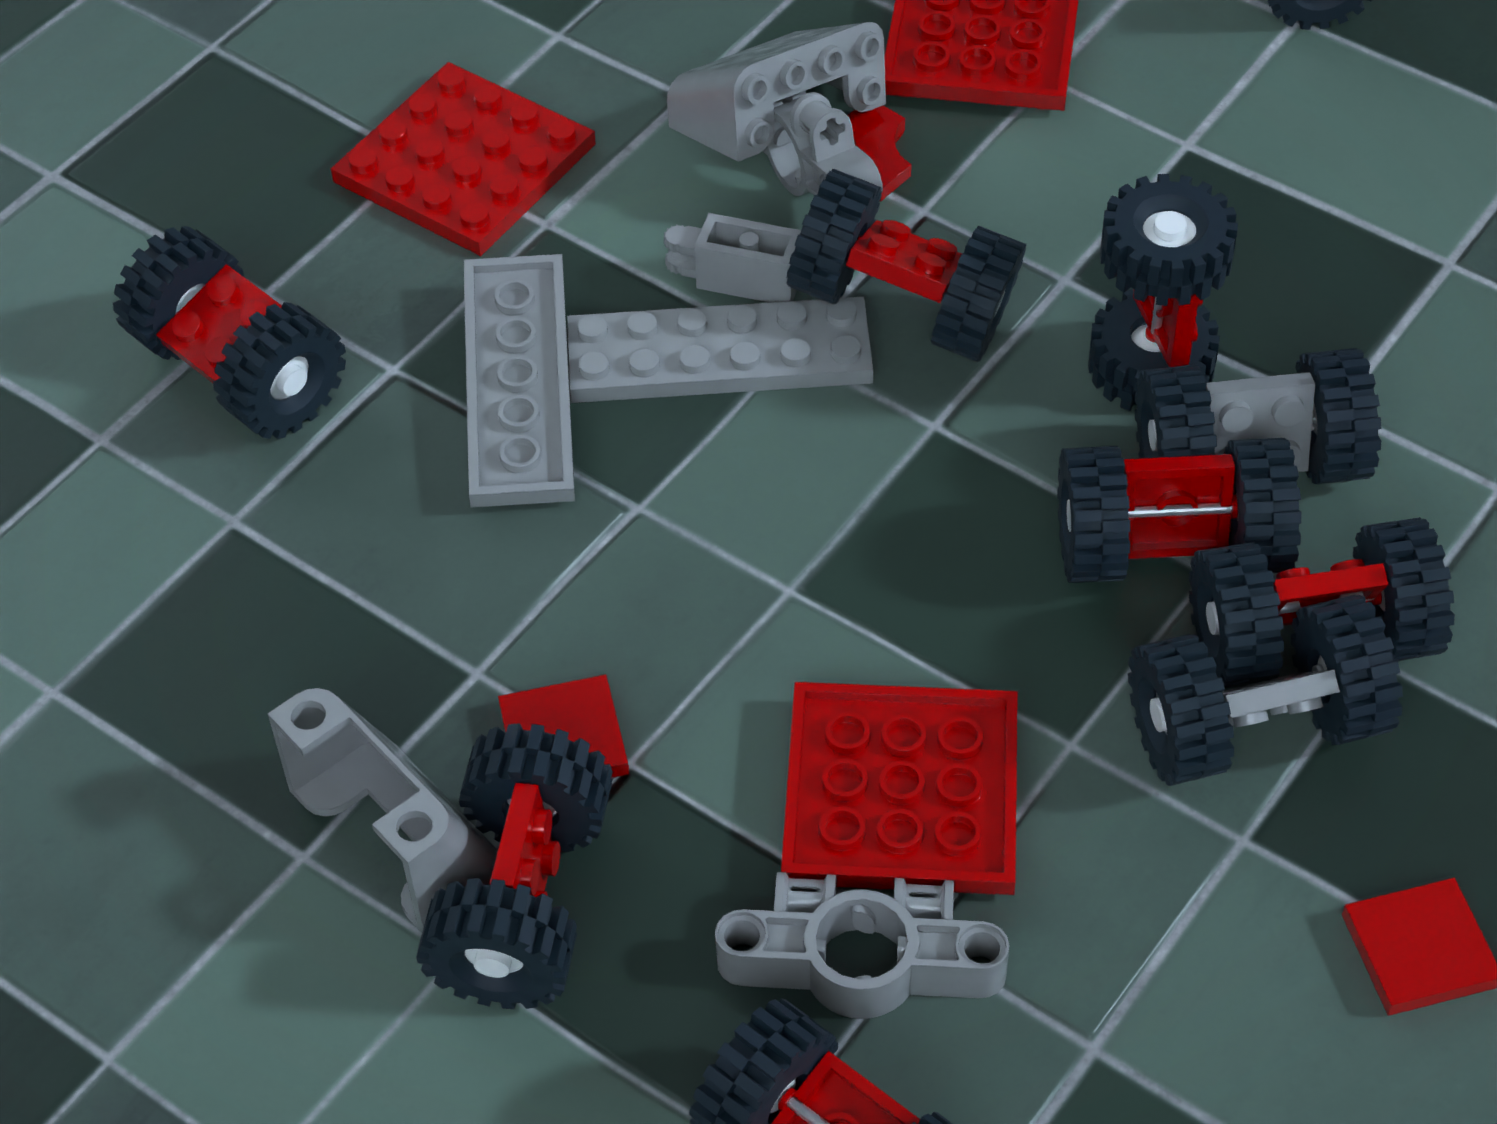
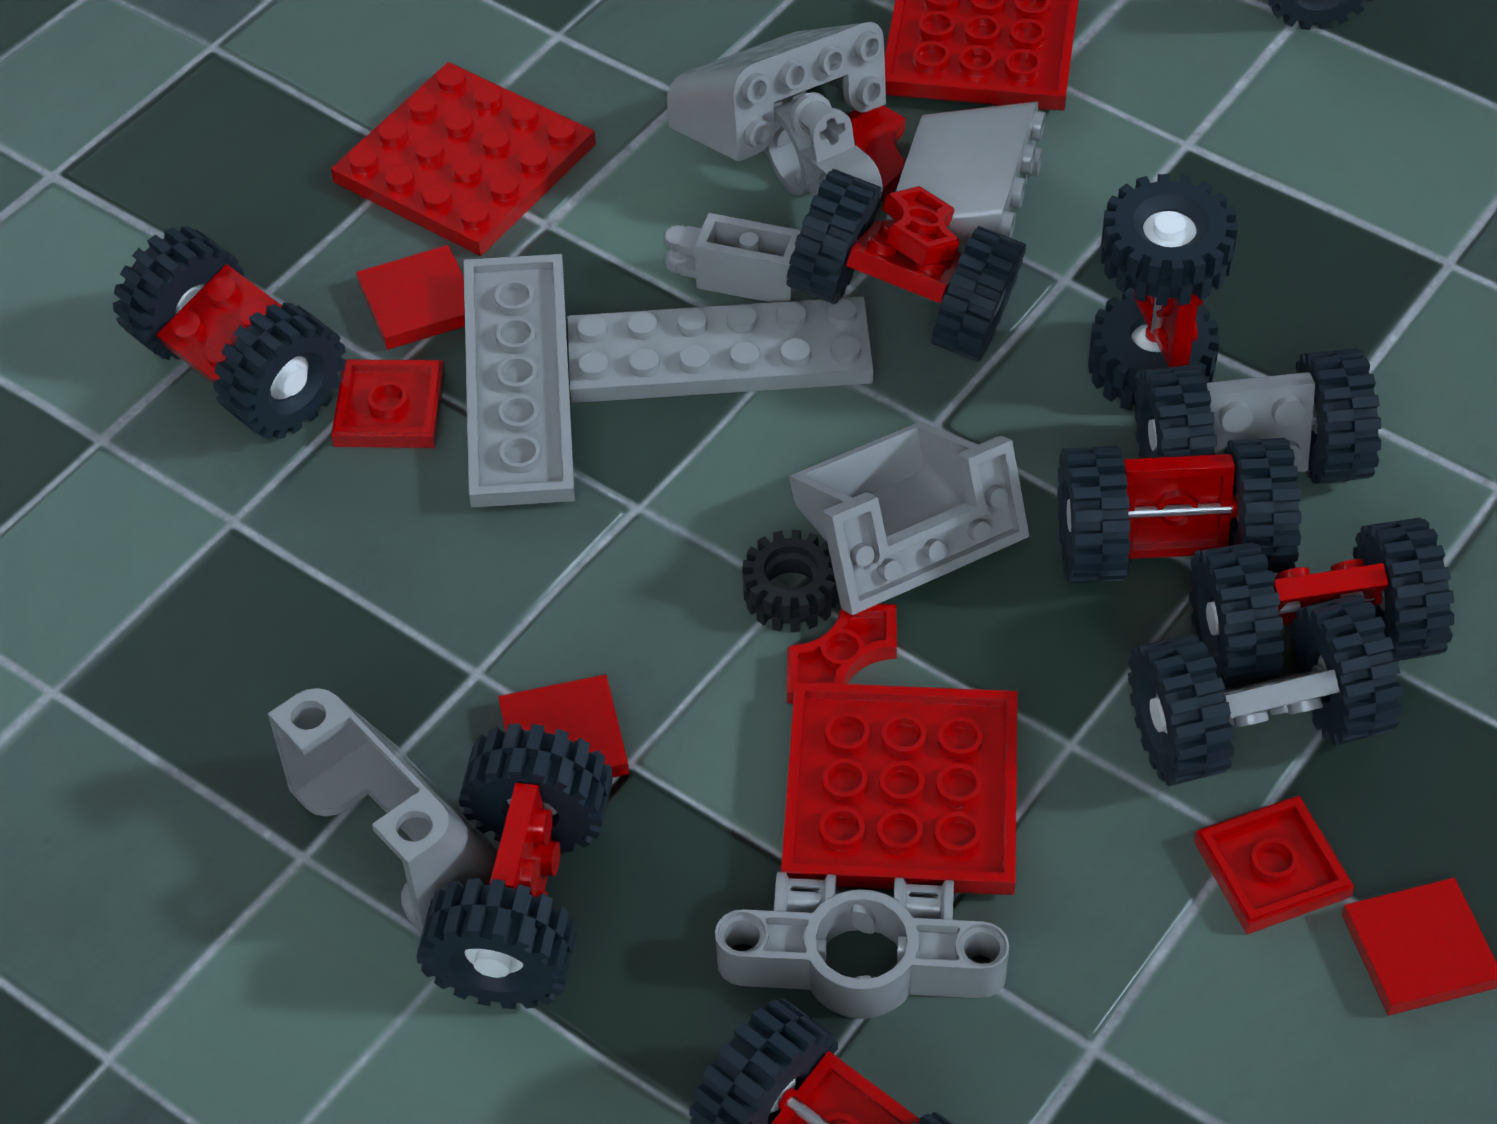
(388, 404): none -> red tile
(415, 296): none -> red tile
(783, 604): none -> black tyre
(845, 648): none -> red tile
(911, 509): none -> light grey windscreen
(921, 226): none -> red tile
(977, 163): none -> light grey windscreen
(1273, 864): none -> red tile

